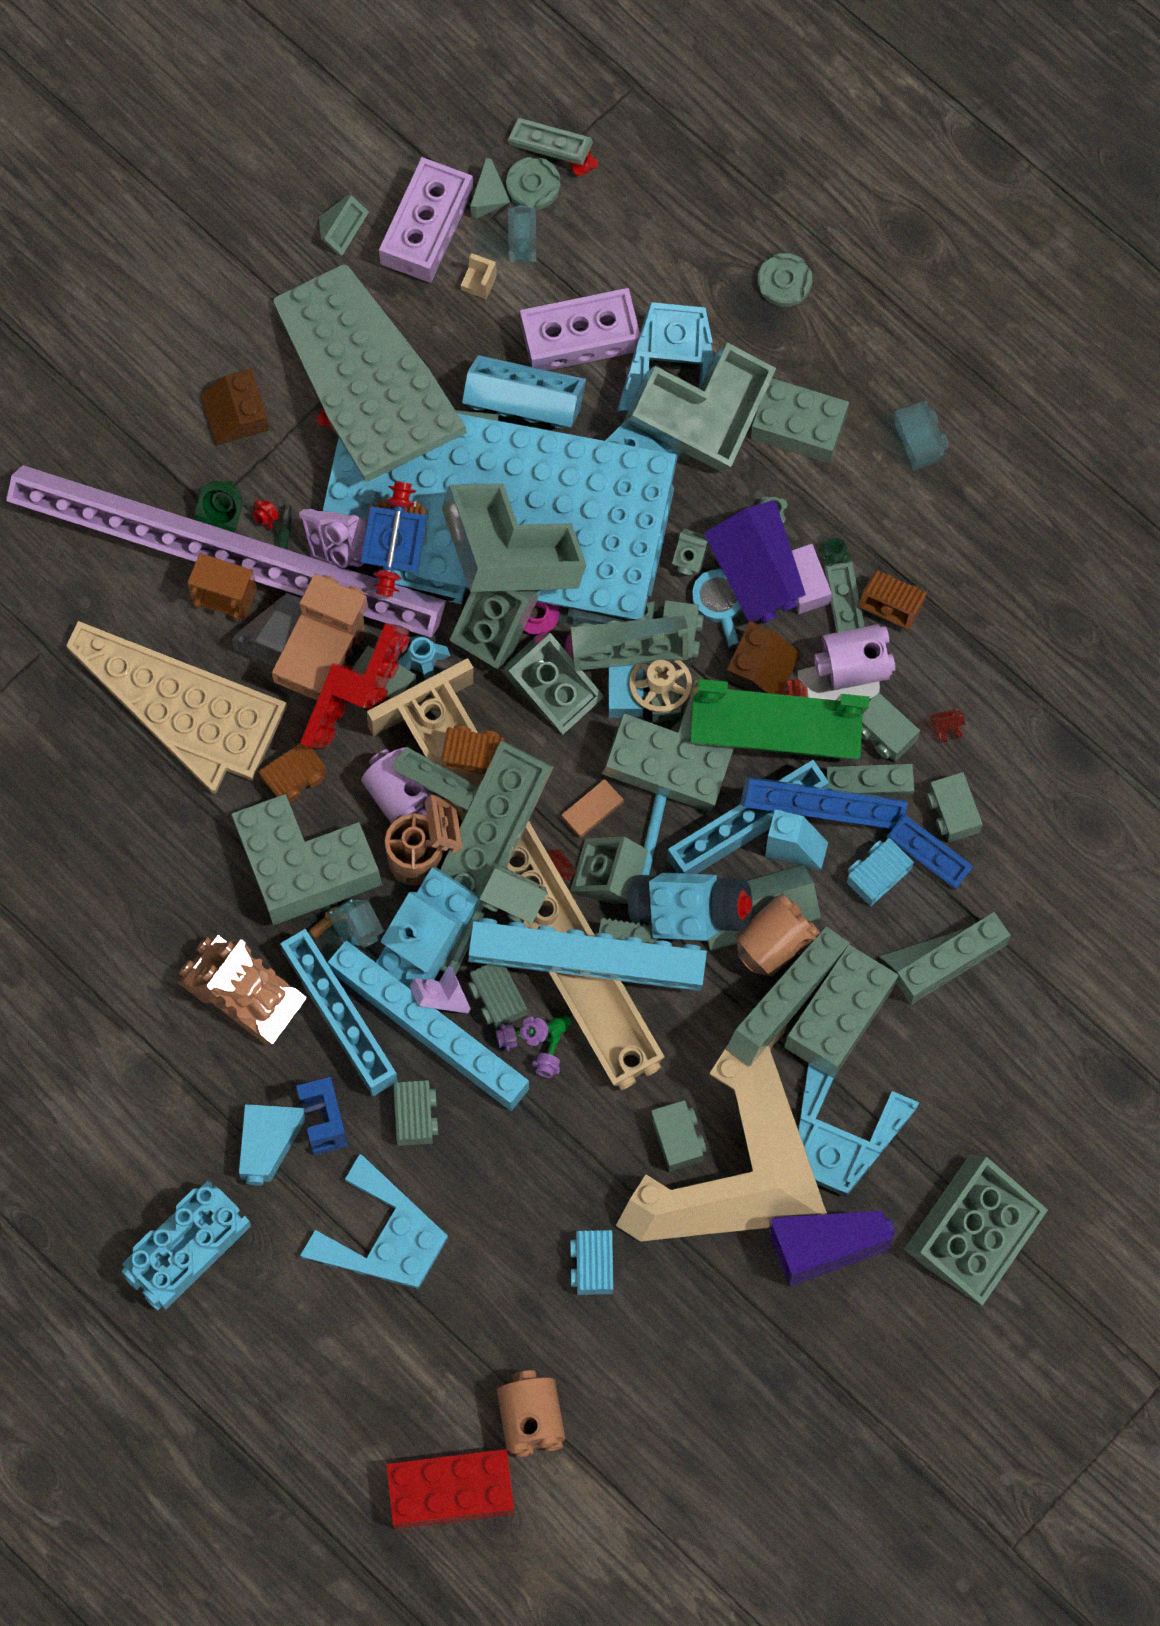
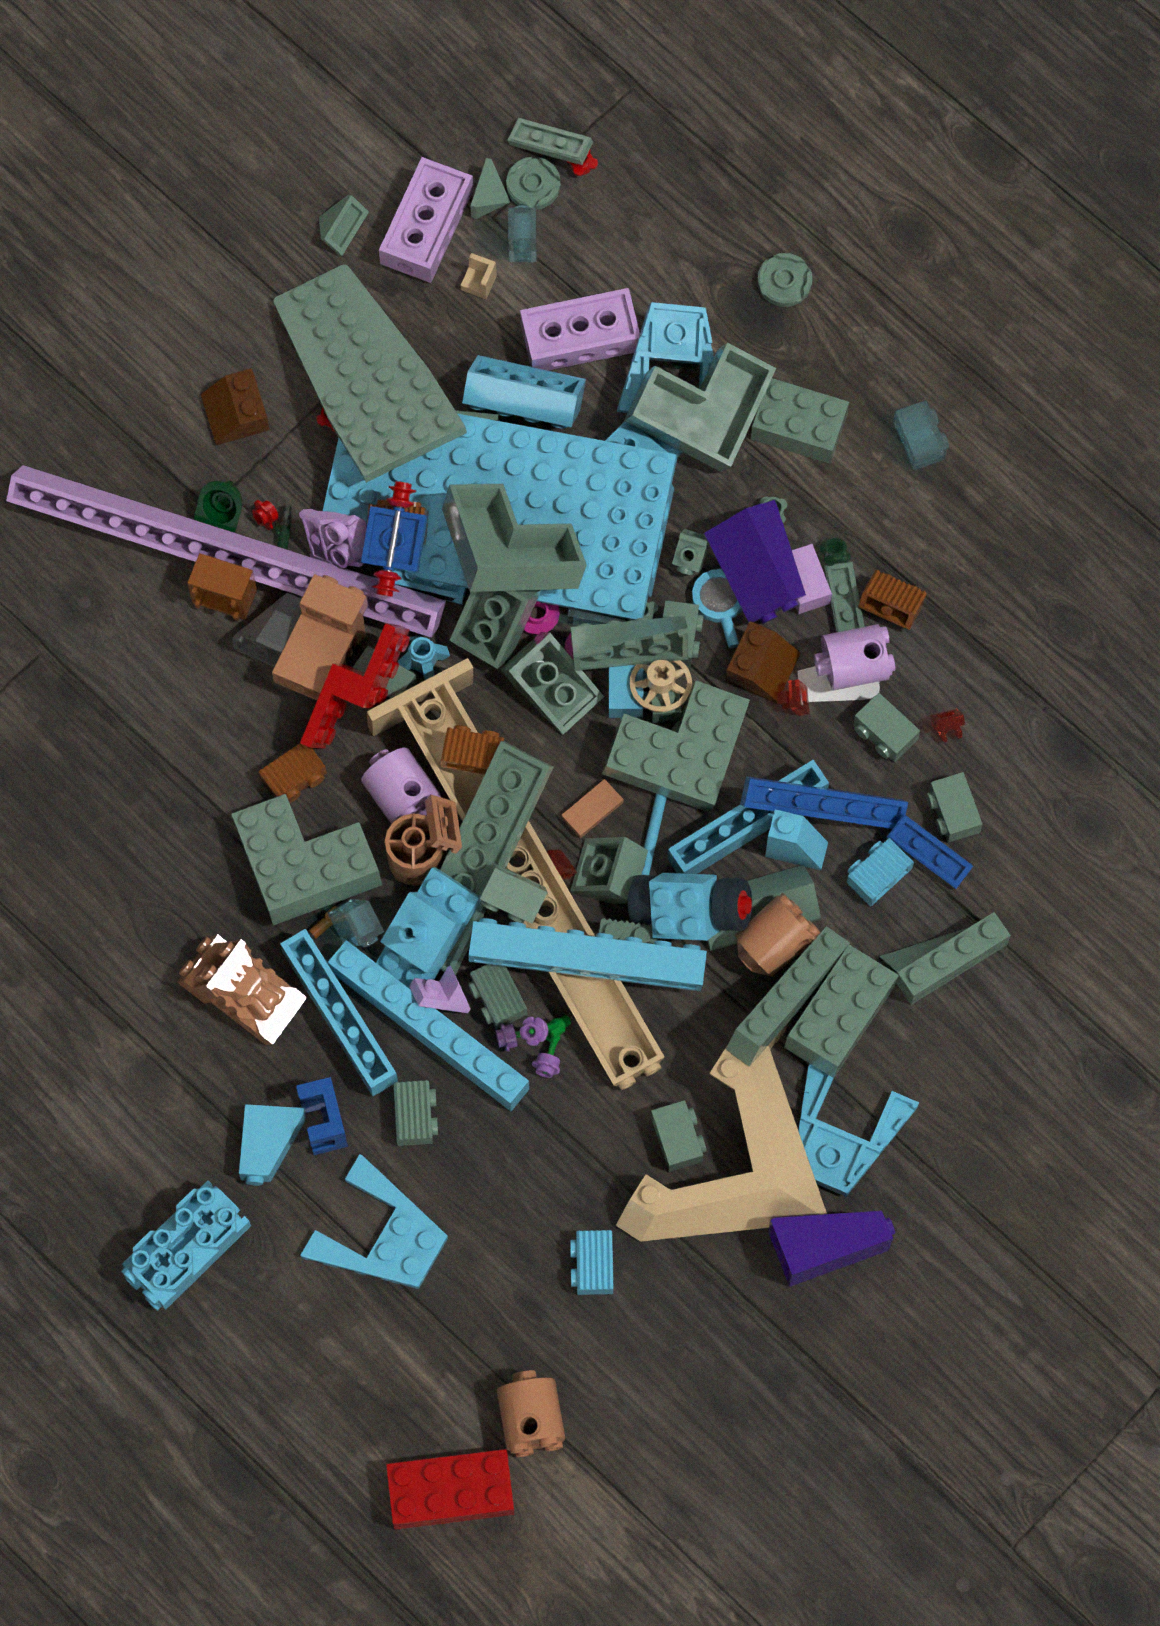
(193, 713): tan wing -> none
(435, 778): sand green plate -> none
(777, 721): green bracket -> none
(872, 779): sand green plate -> none
(976, 1228): sand green slope -> none

